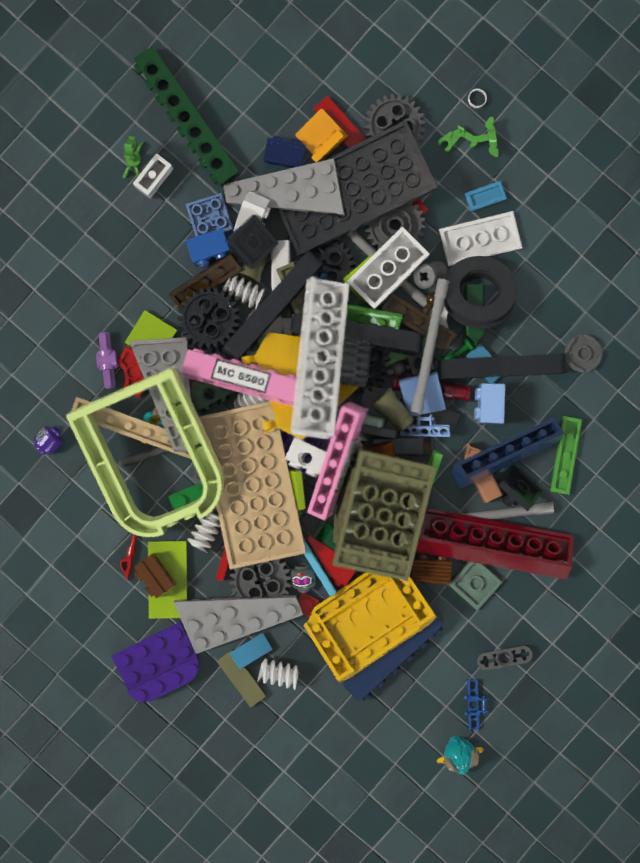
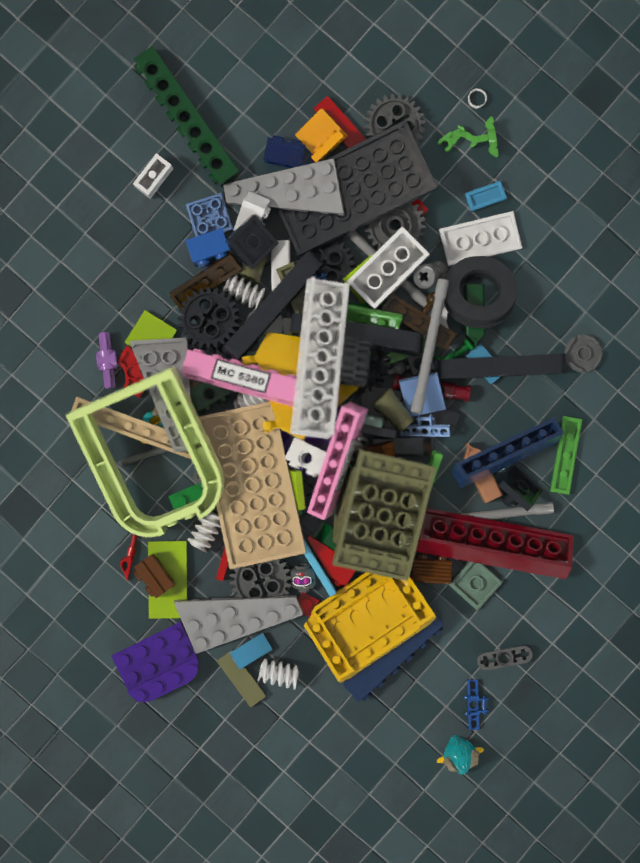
(48, 440): dark purple head -> none
(132, 158): bright green piece -> none
(490, 404): light blue brick -> none

